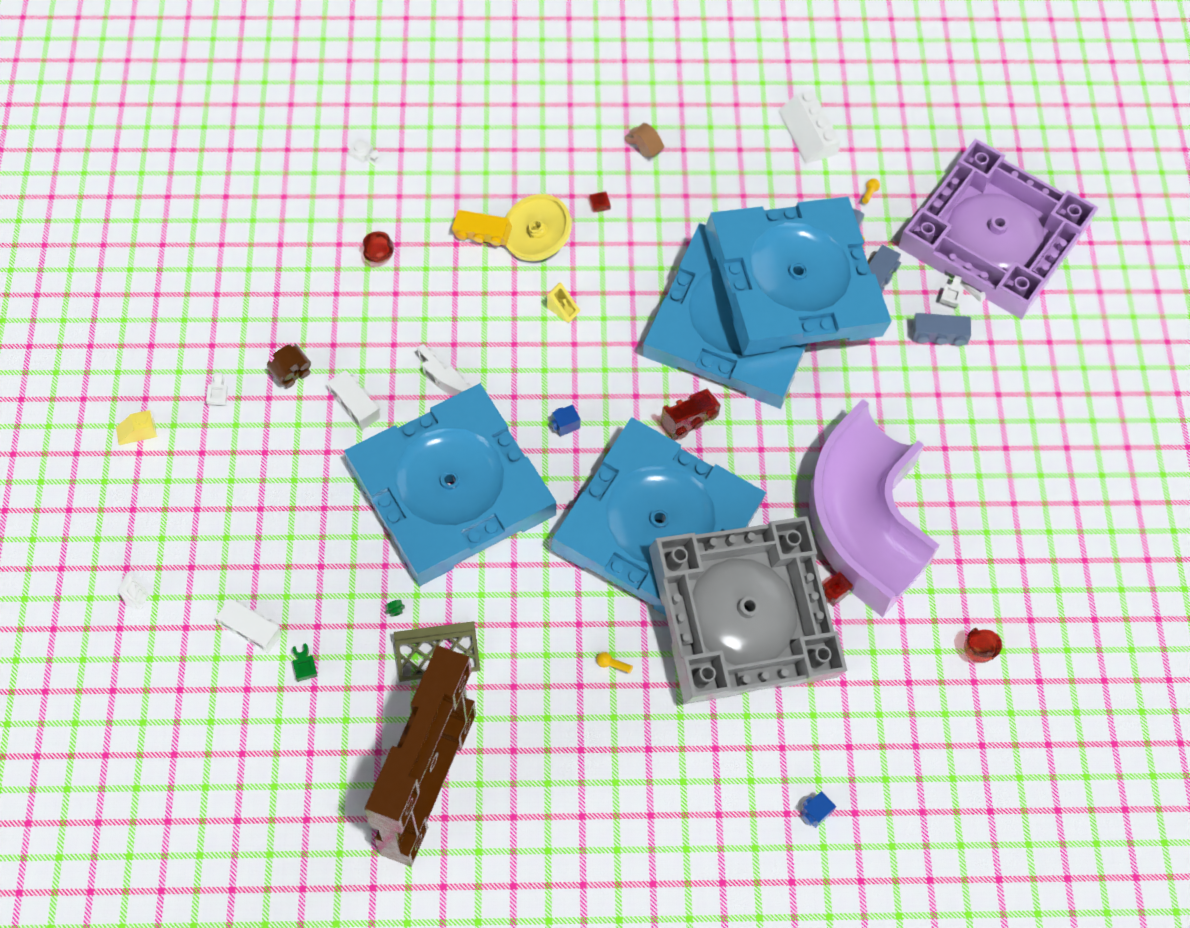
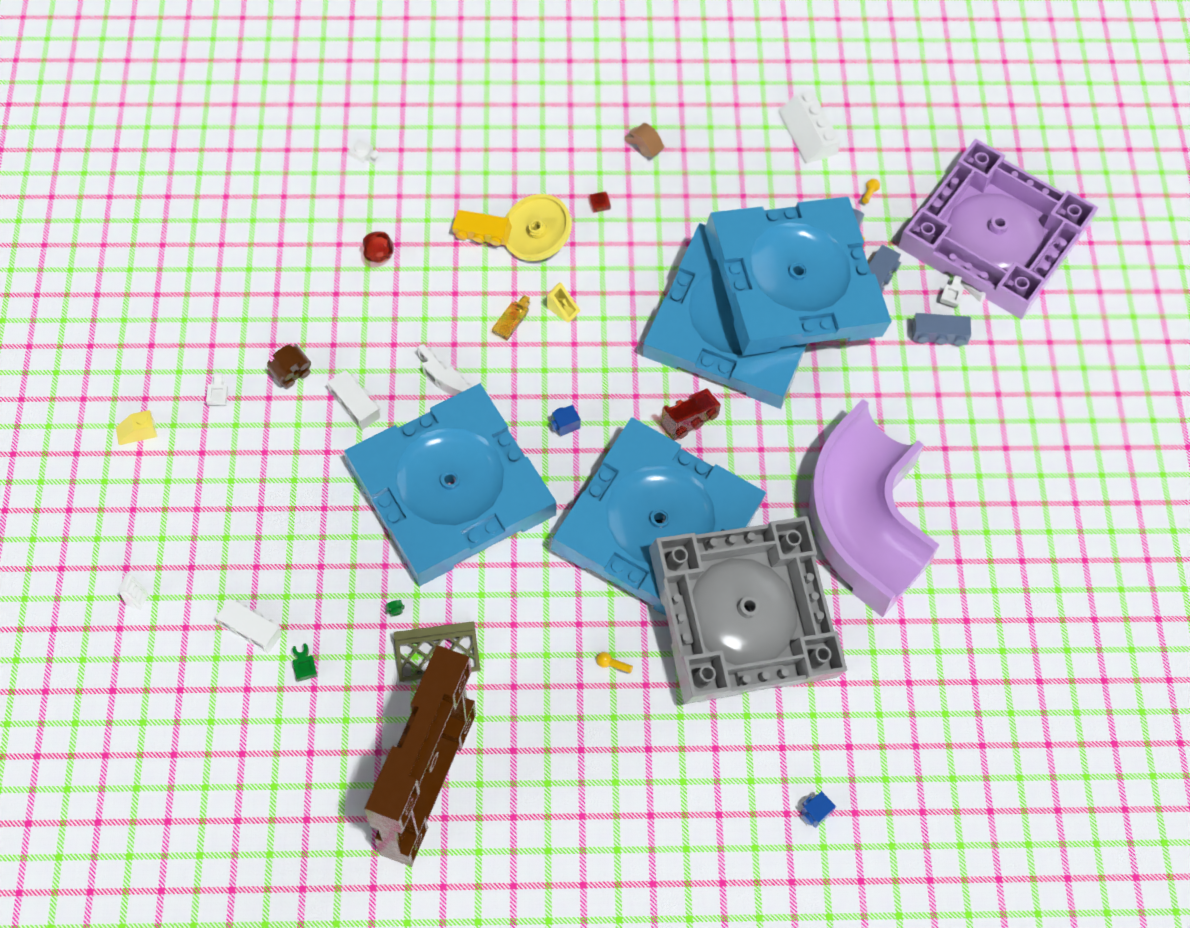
(511, 318): none -> clear yellow hinge
(837, 589): clear red brick -> none
(982, 645): clear red helmet -> none

